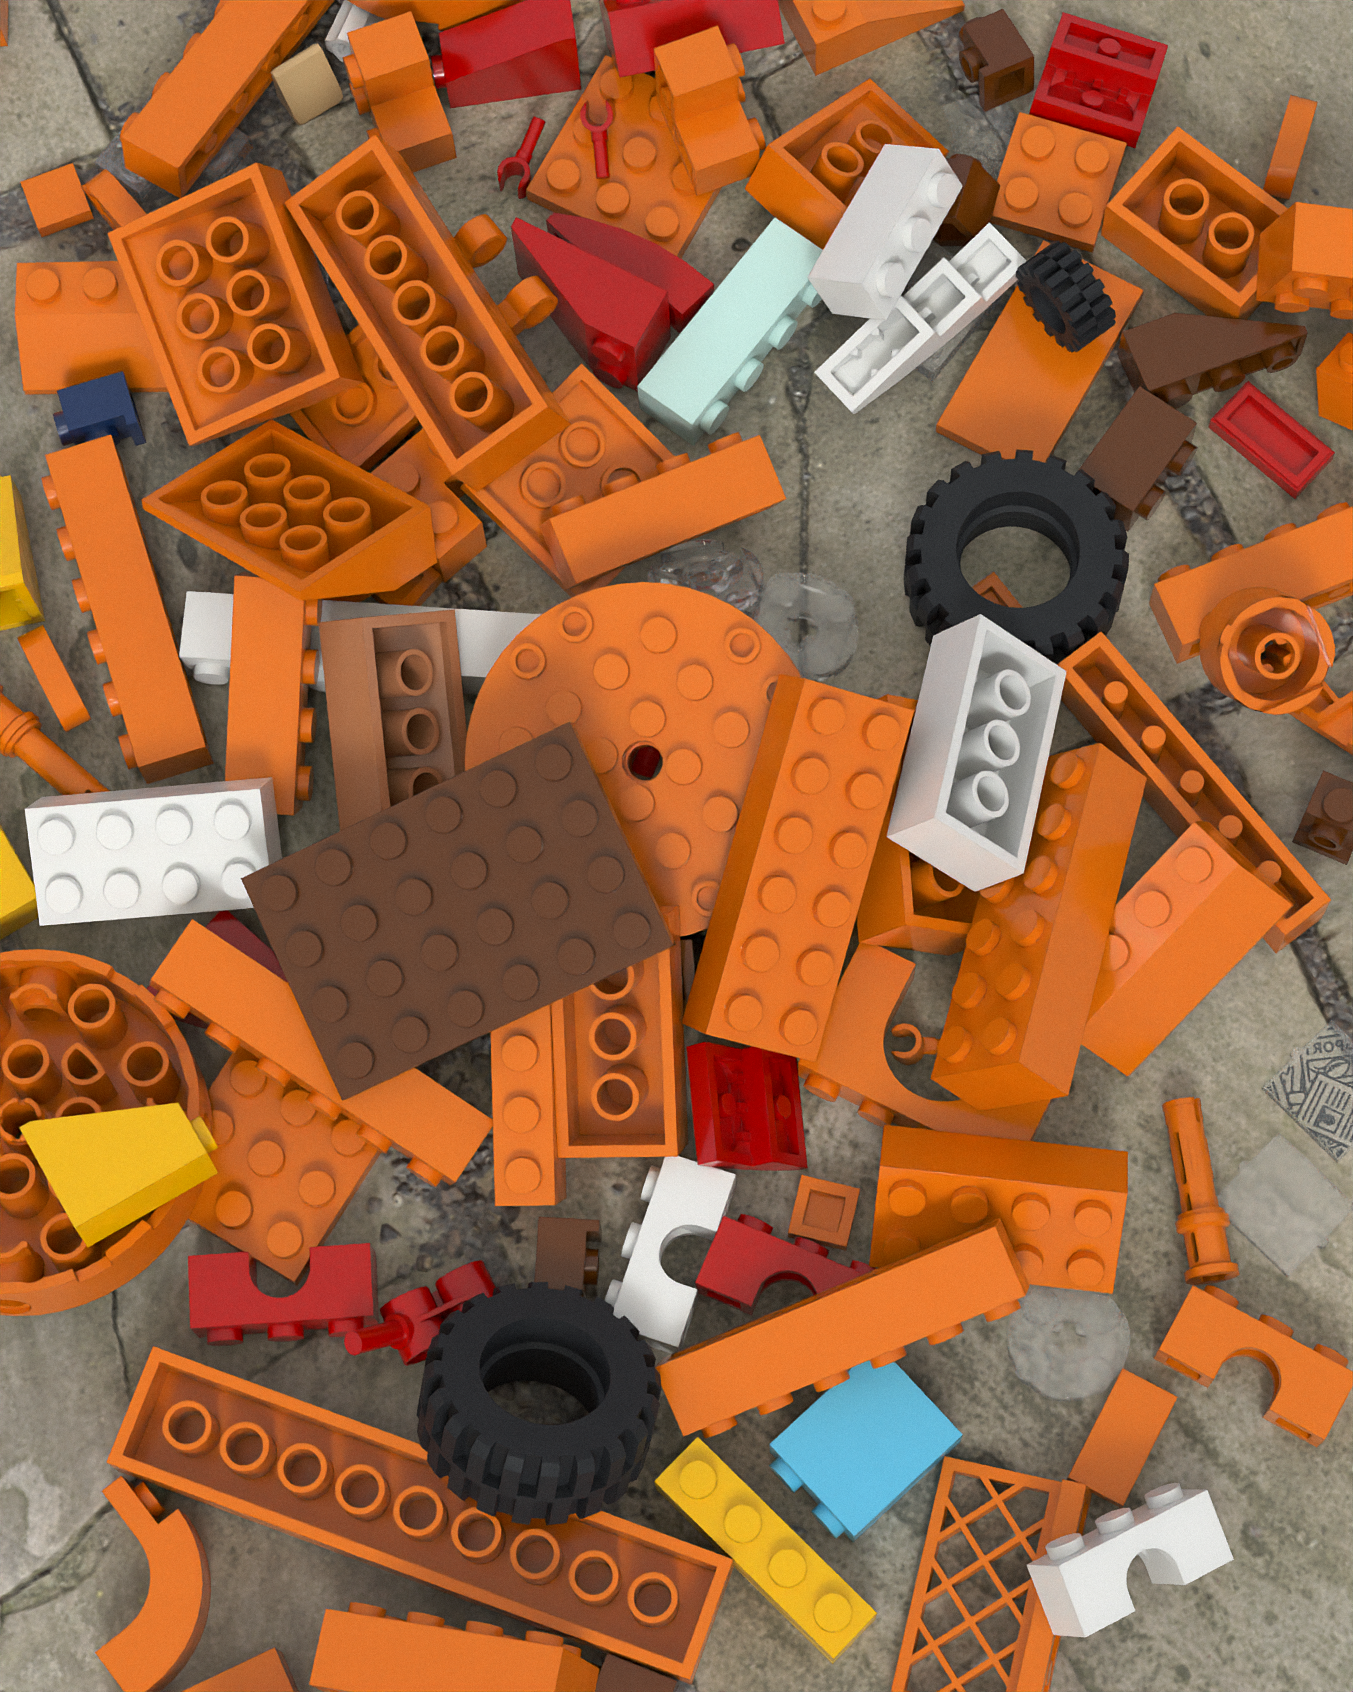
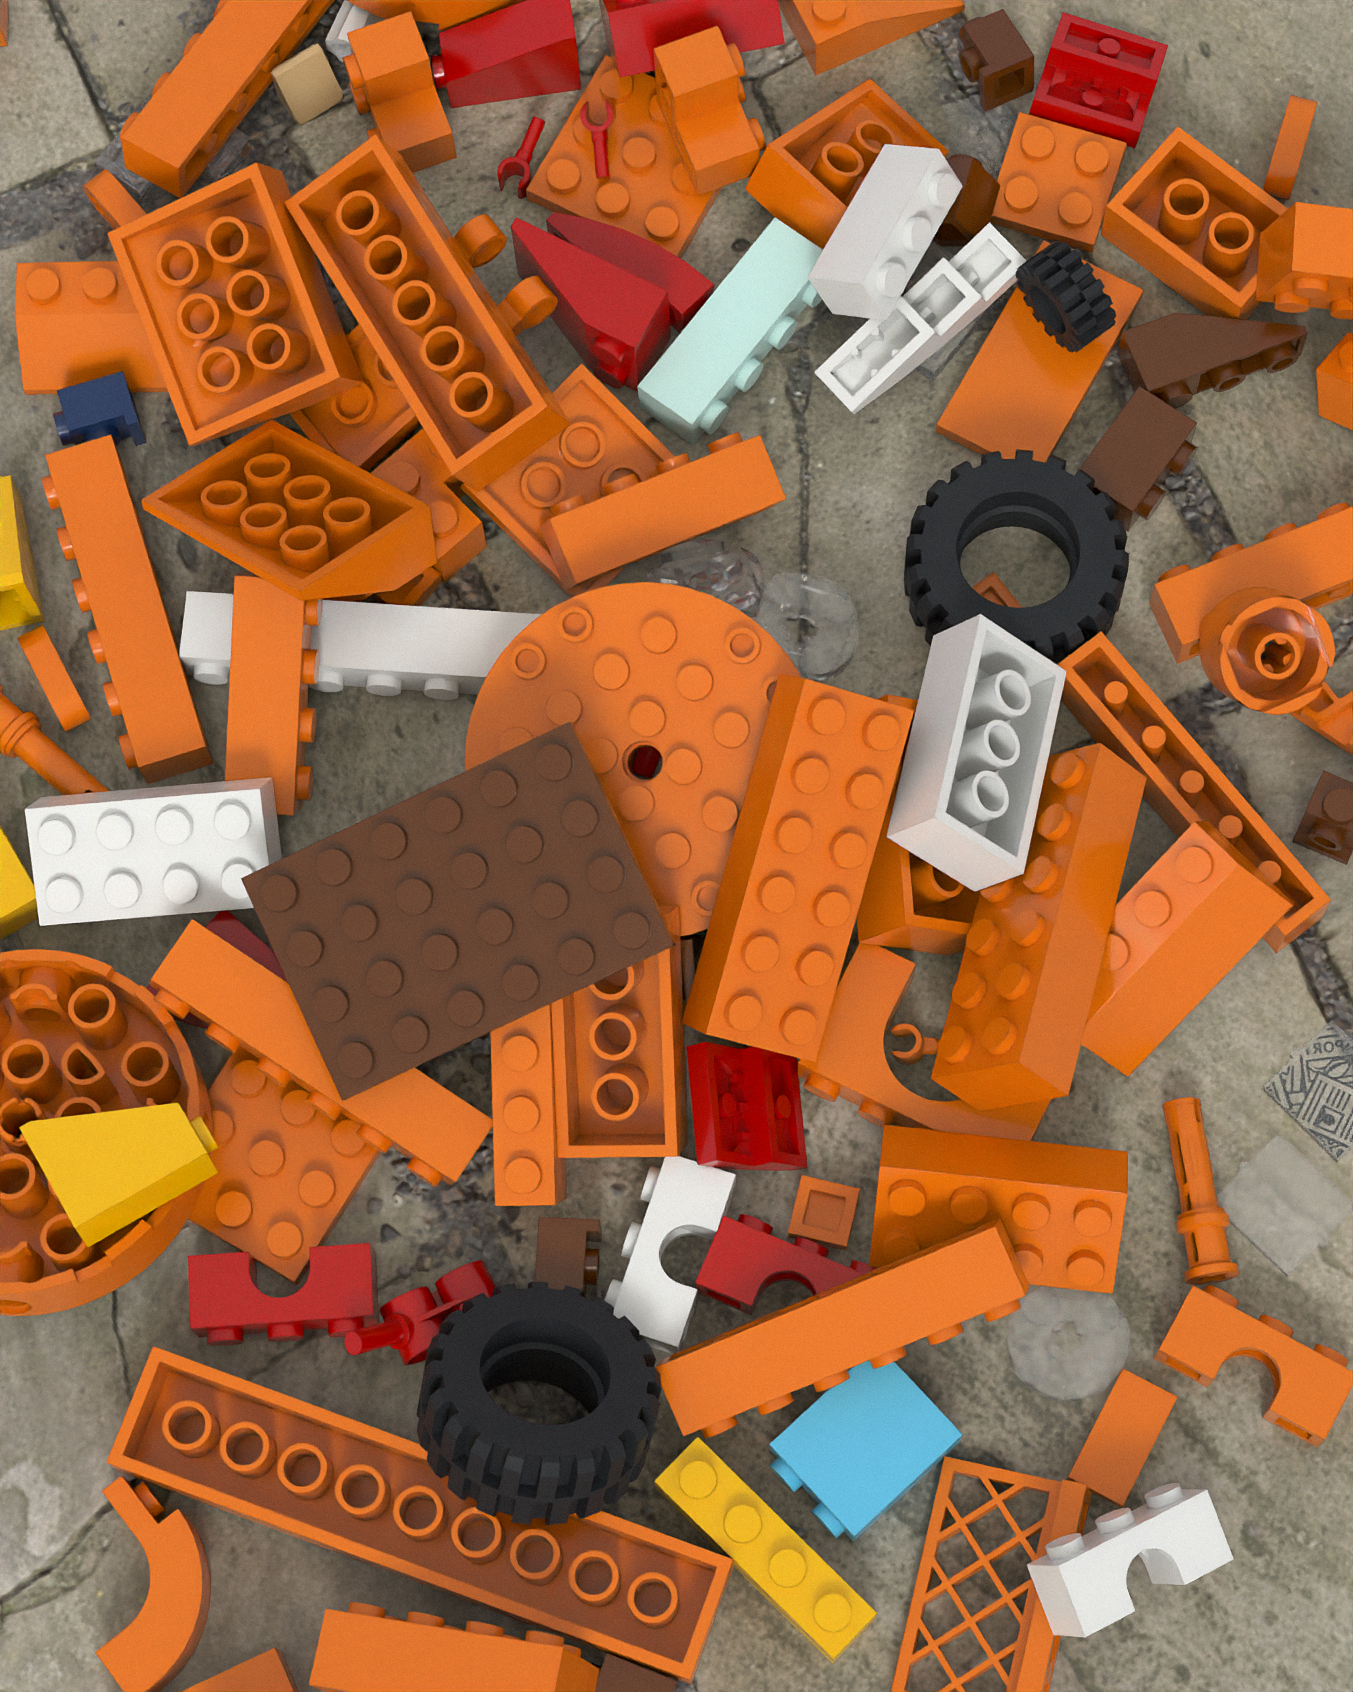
(57, 200): orange tile -> none
(392, 708): nougat slope -> none
(1271, 439): red tile -> none

